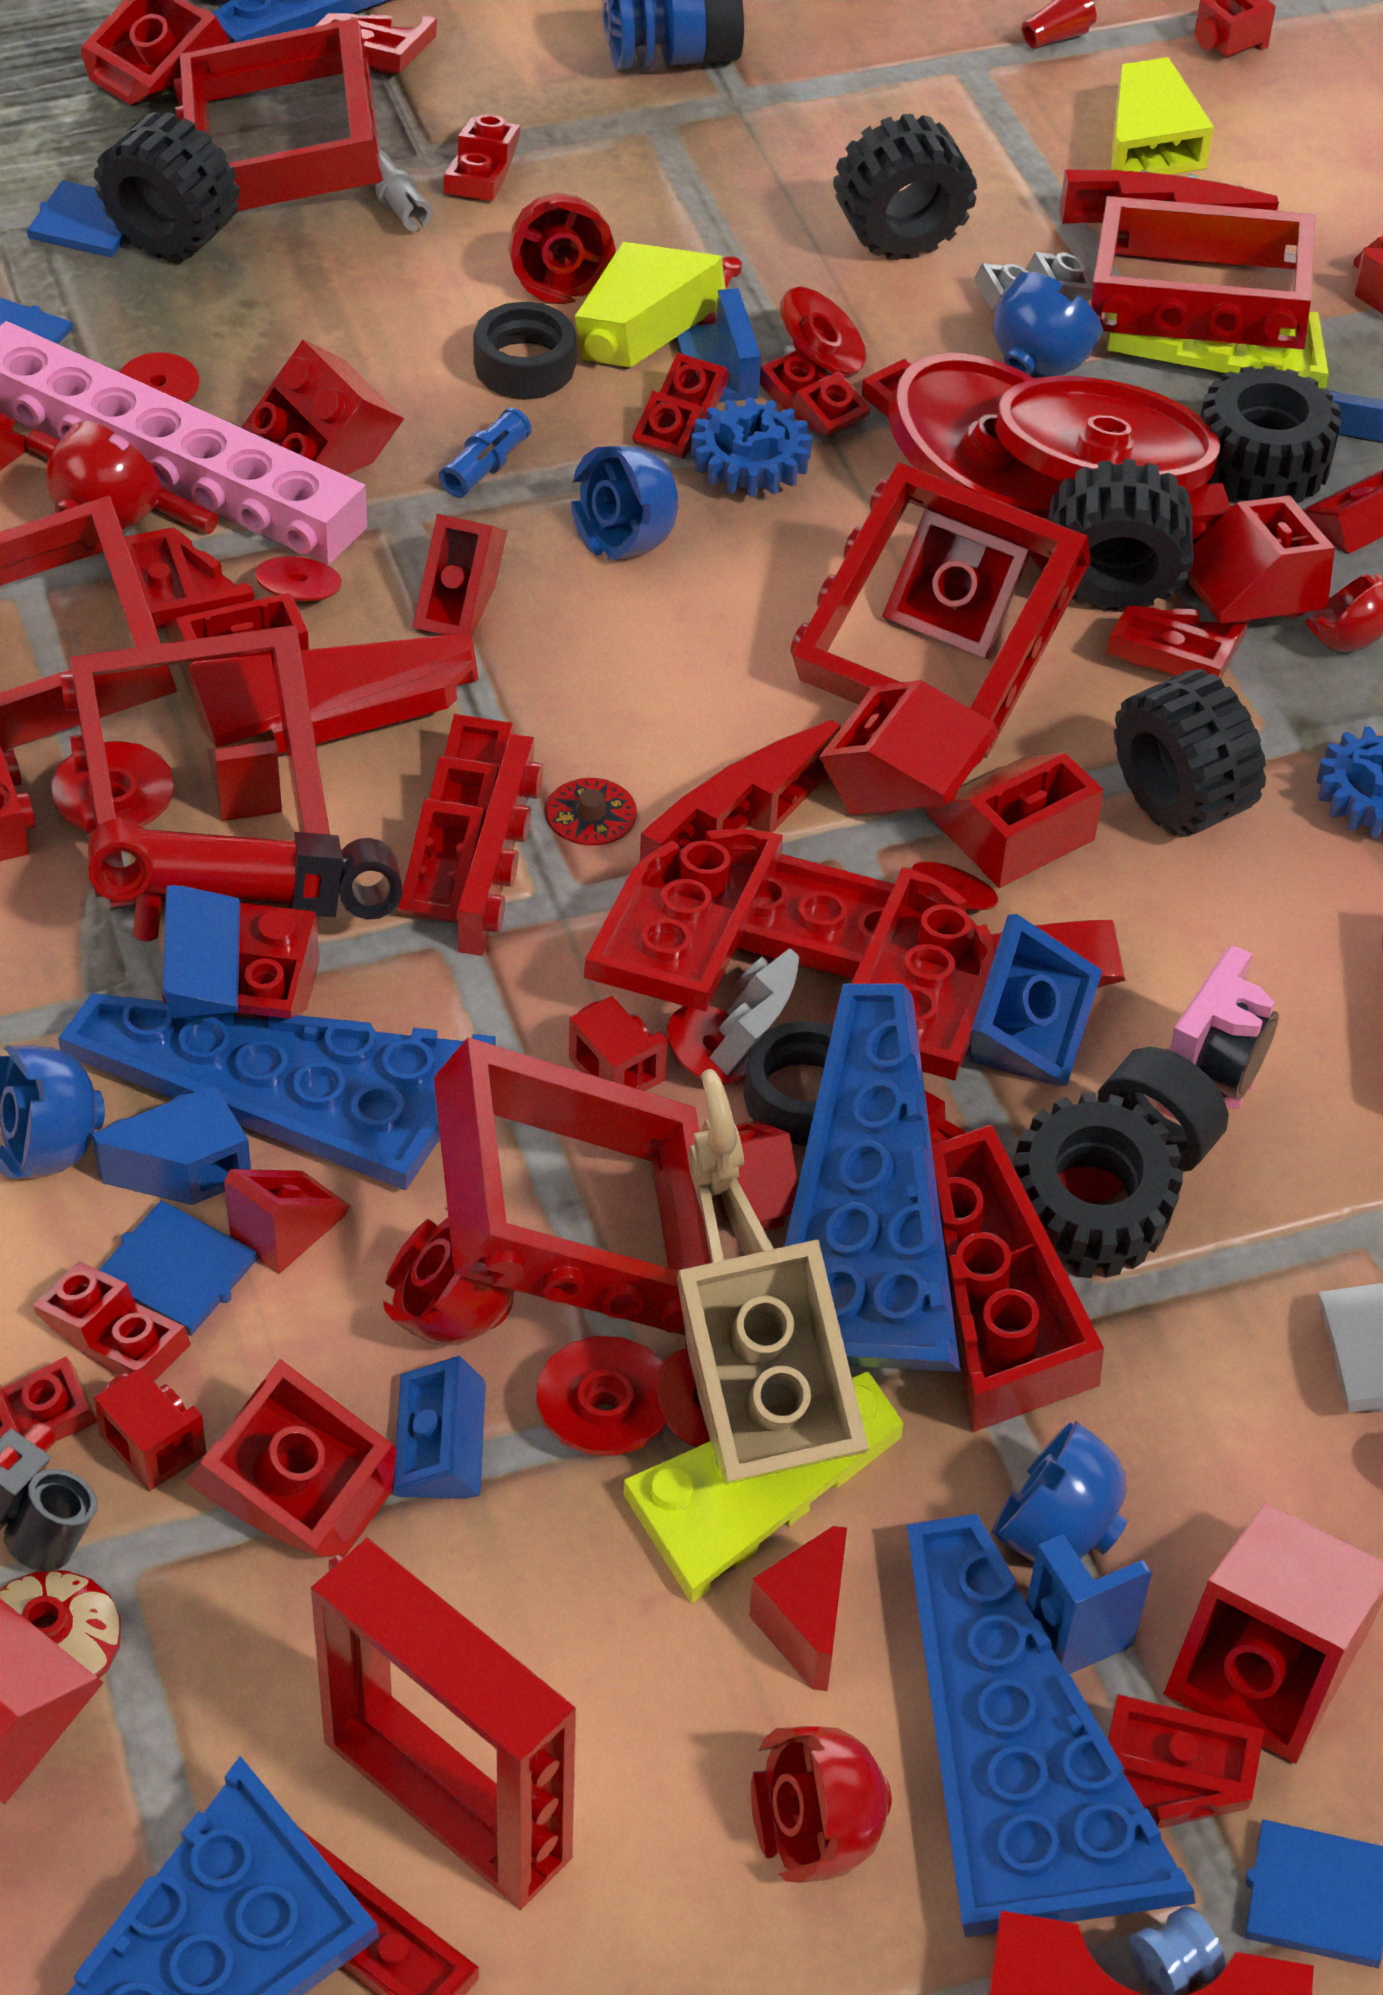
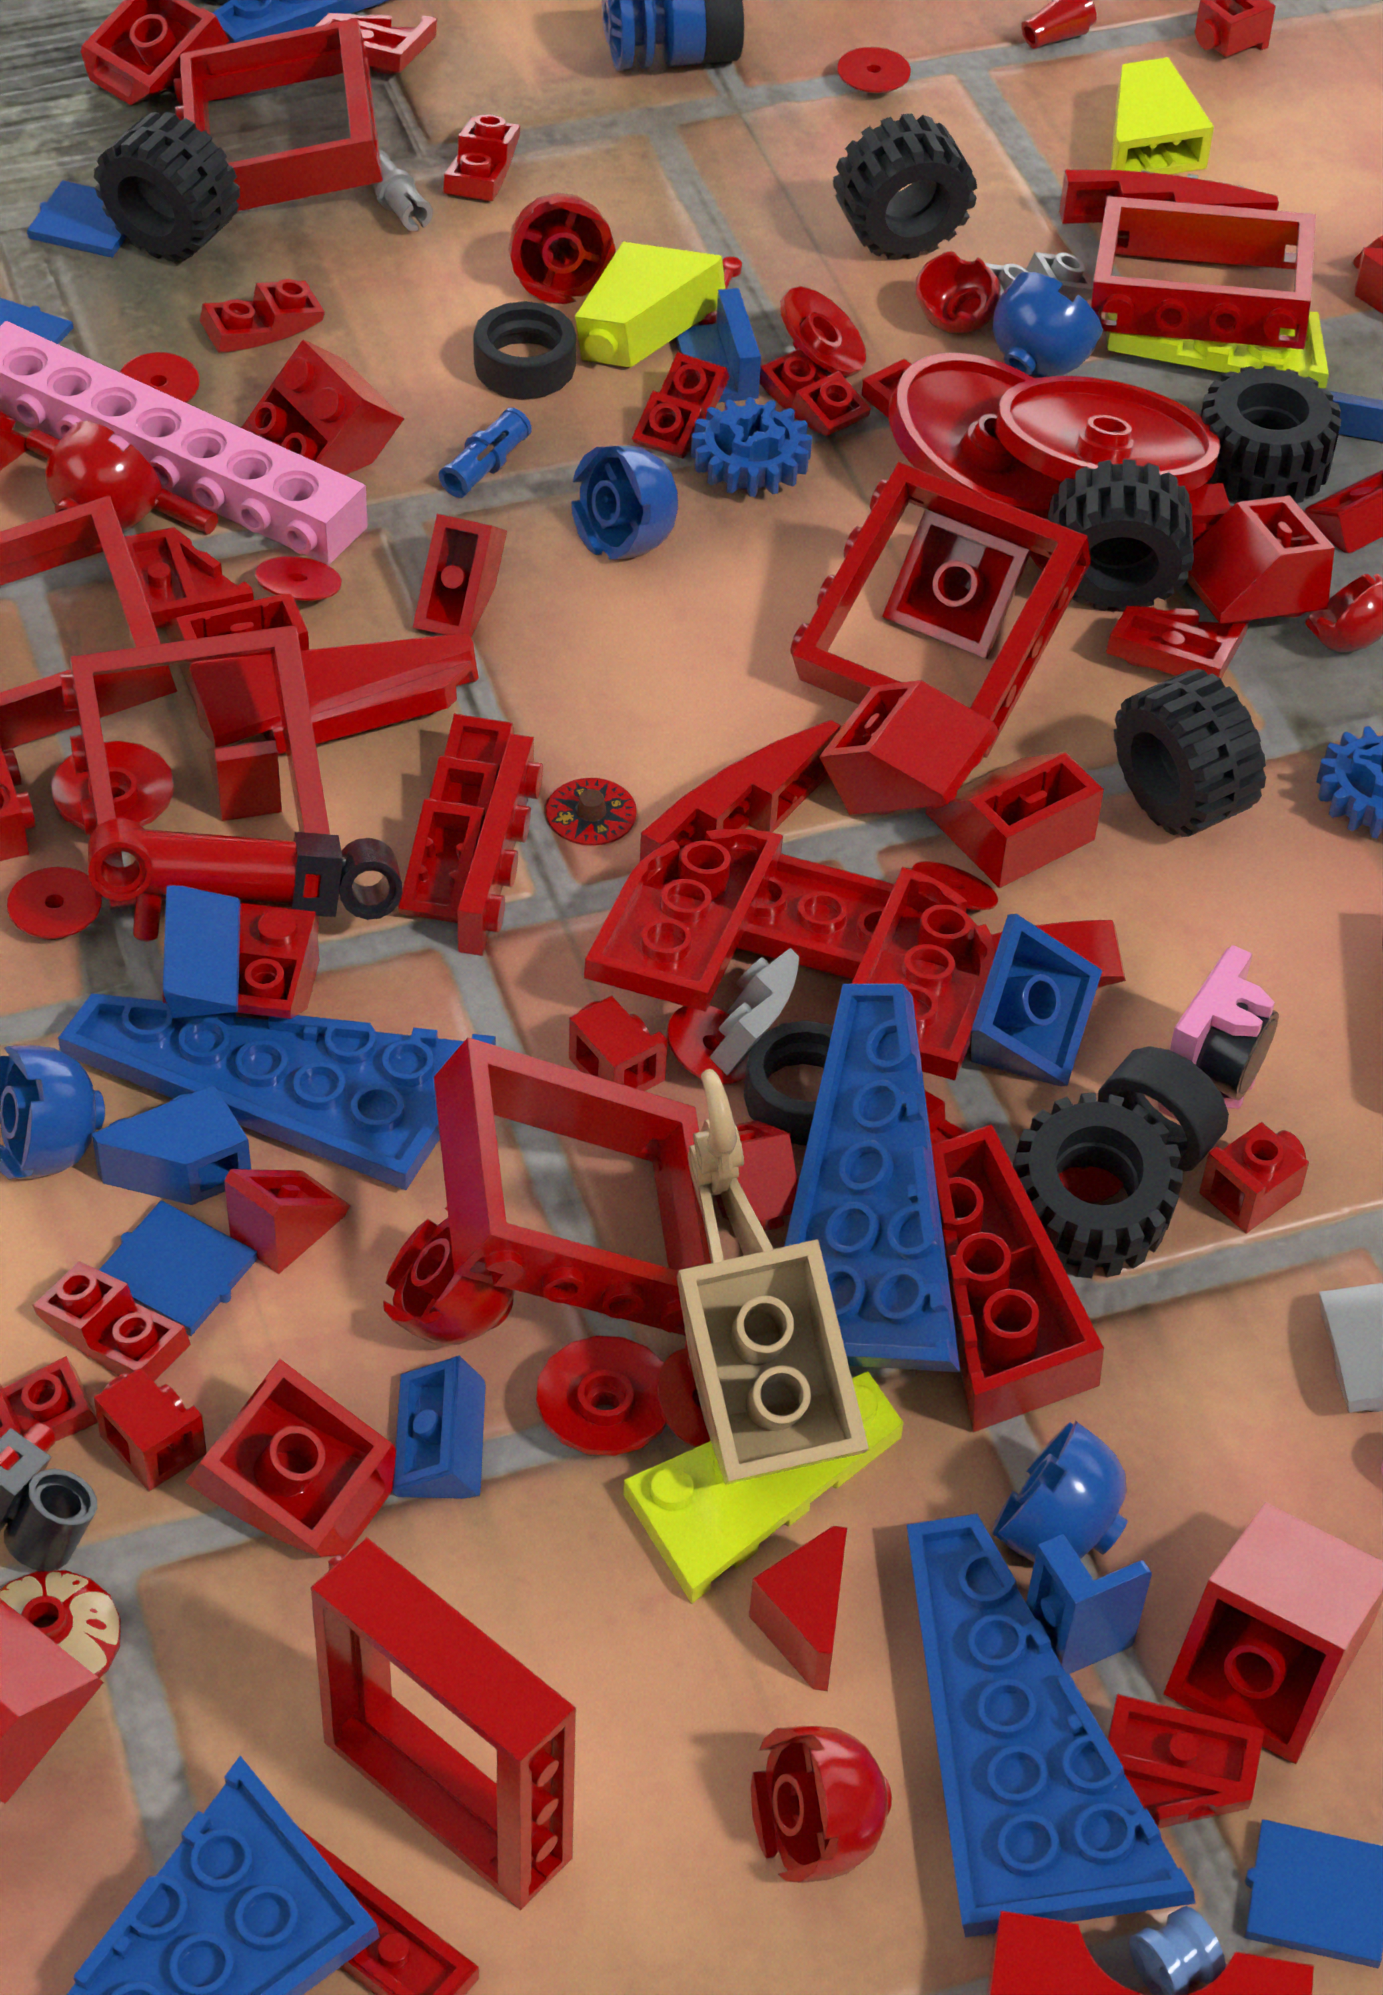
(53, 902): none -> red piece
(274, 314): none -> red slope
(873, 69): none -> red piece
(957, 293): none -> red hair
(1261, 1165): none -> red brick

